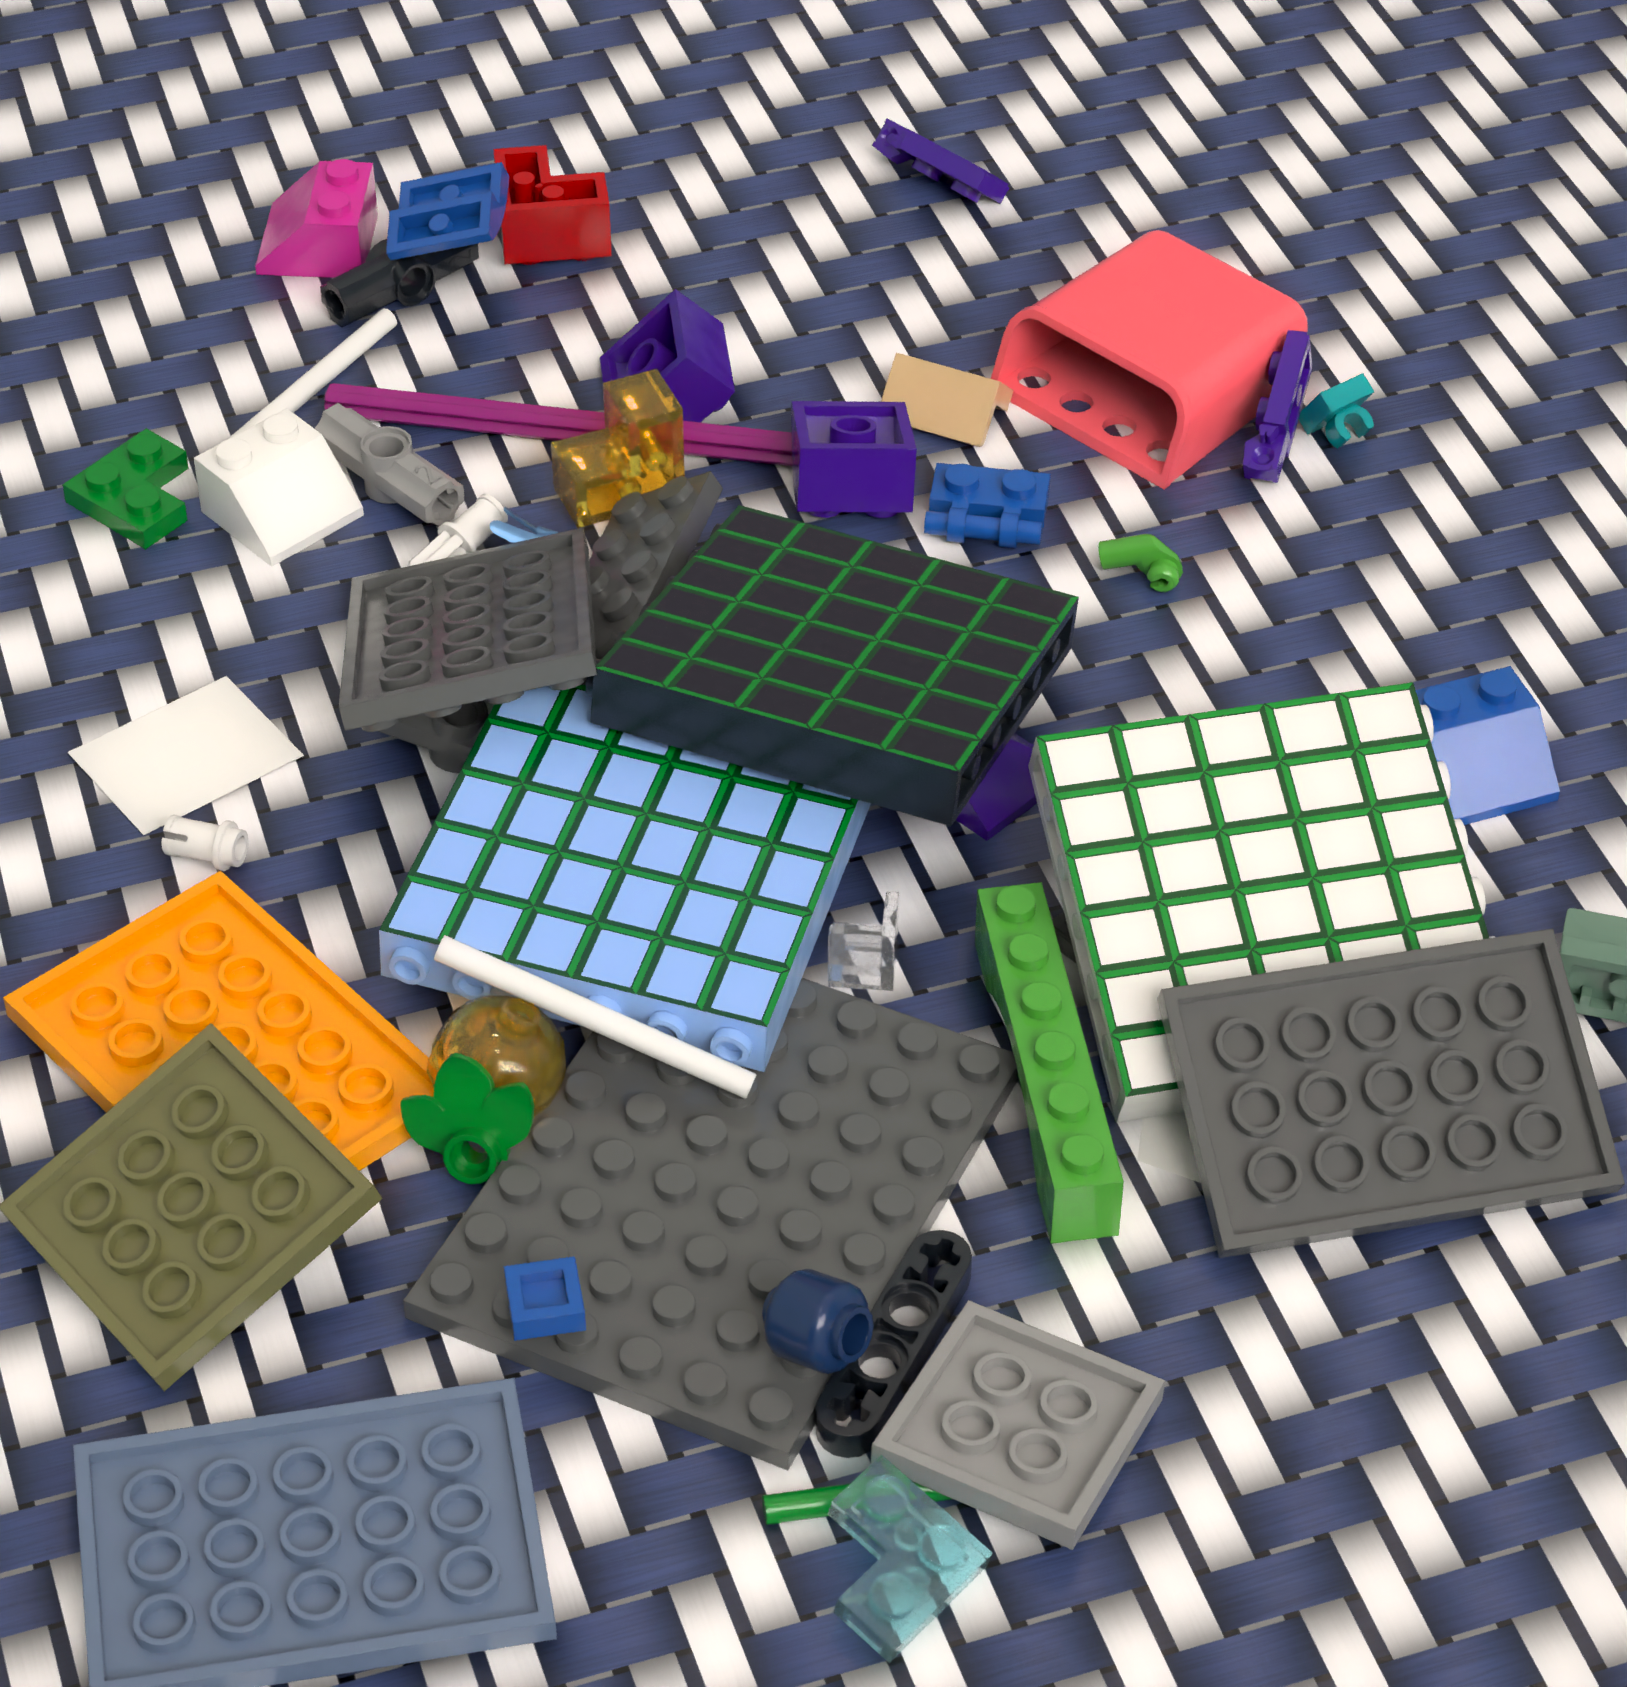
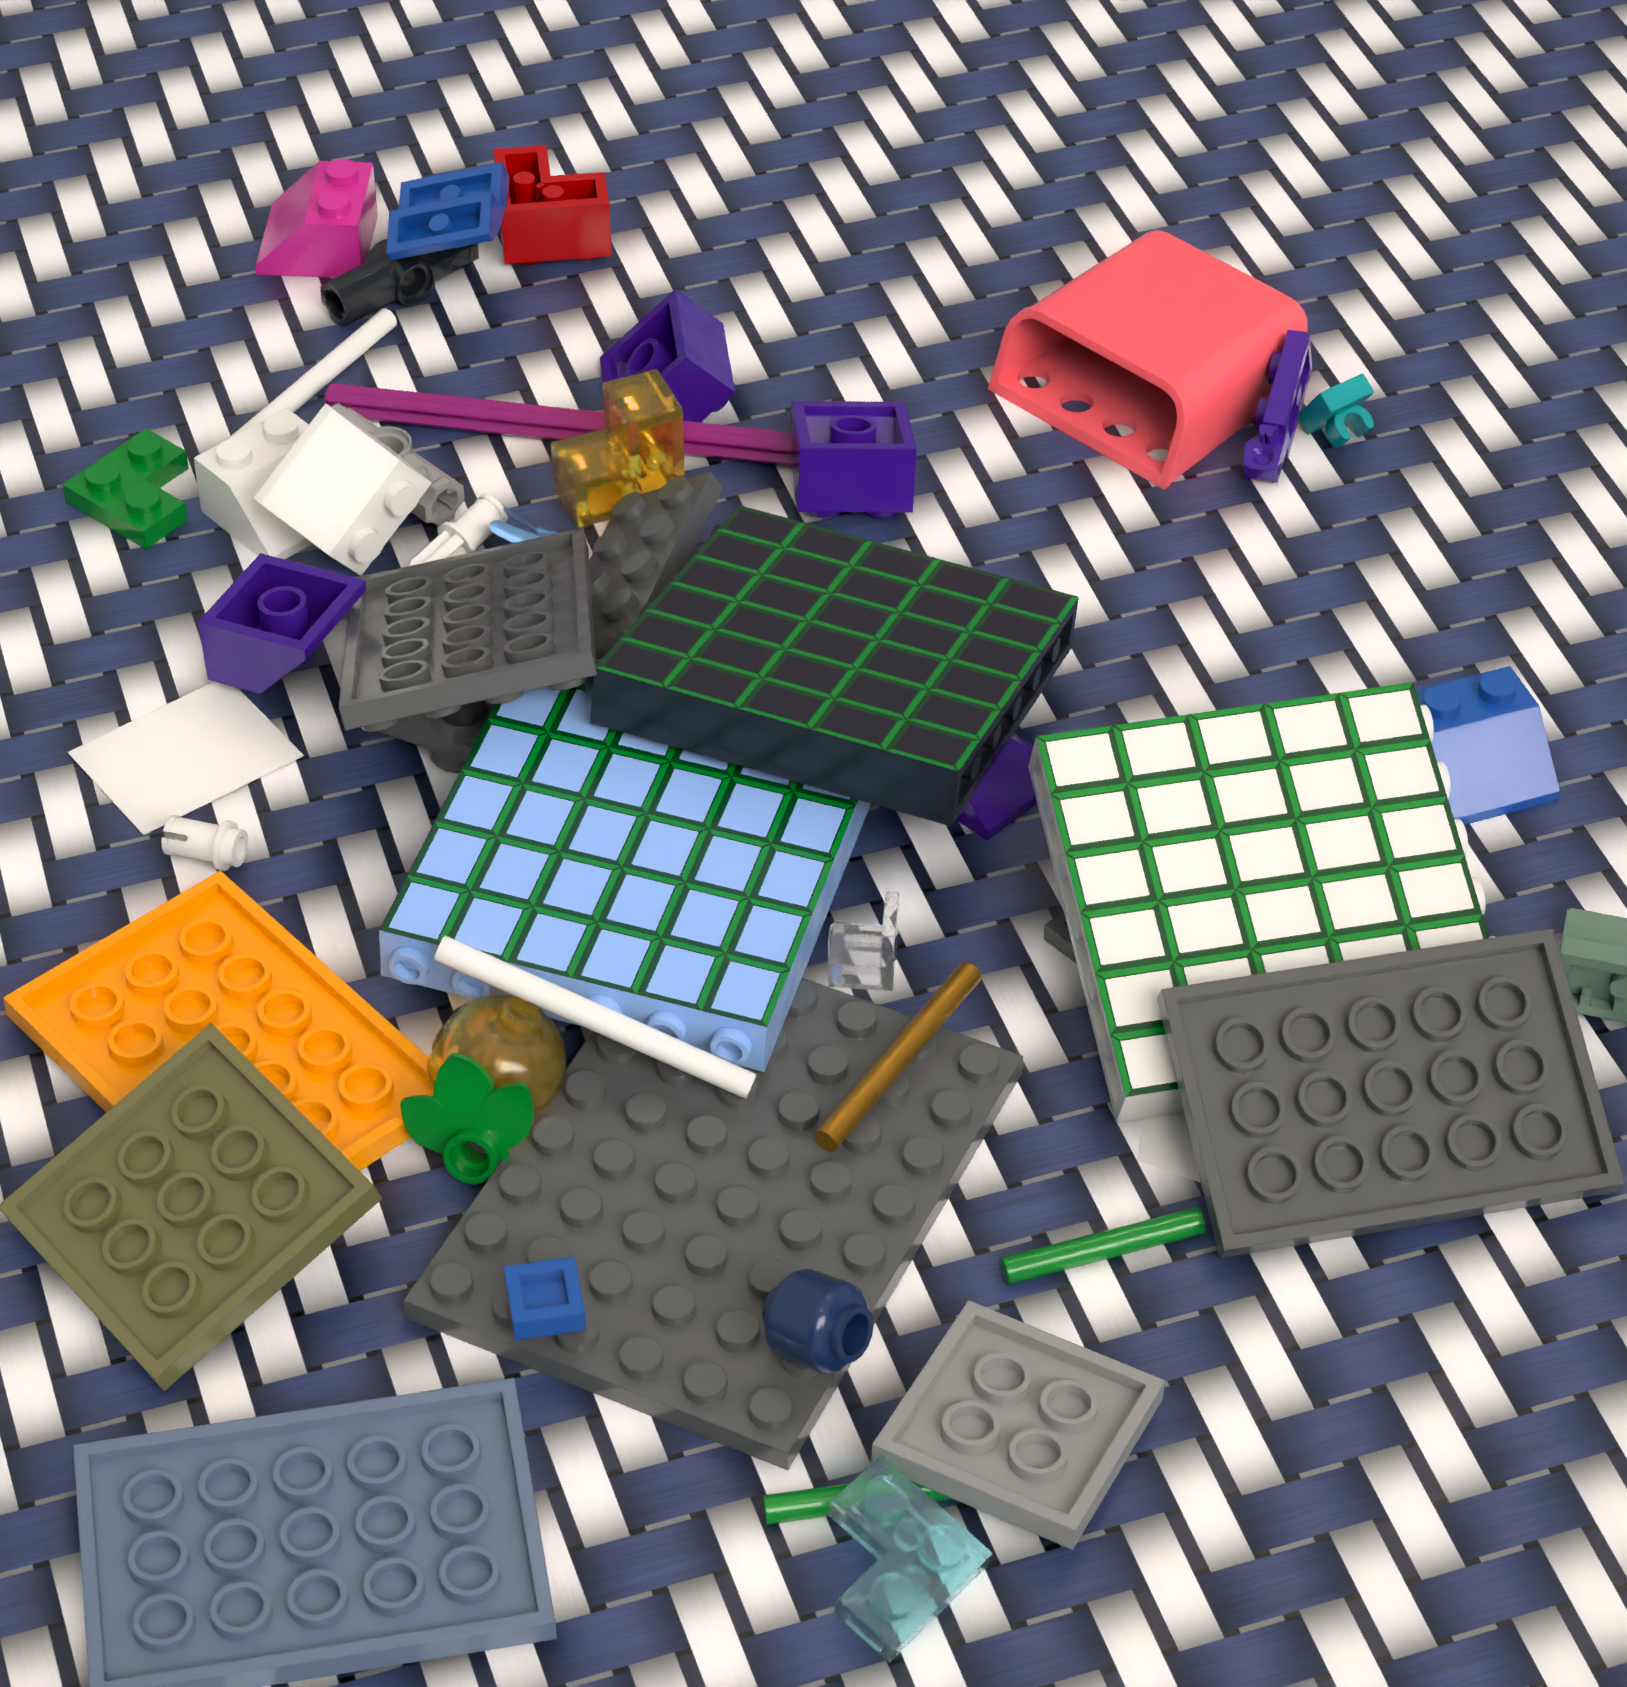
(272, 621): none -> dark purple slope
(343, 490): none -> white slope
(897, 1057): none -> pearl gold bar
(900, 1343): black beam -> none
(933, 160): dark purple hinge -> none
(945, 398): tan panel -> none
(987, 504): blue plate -> none
(1066, 1119): bright green arch -> none
(1102, 1245): none -> green bar
(1148, 554): bright green arm -> none

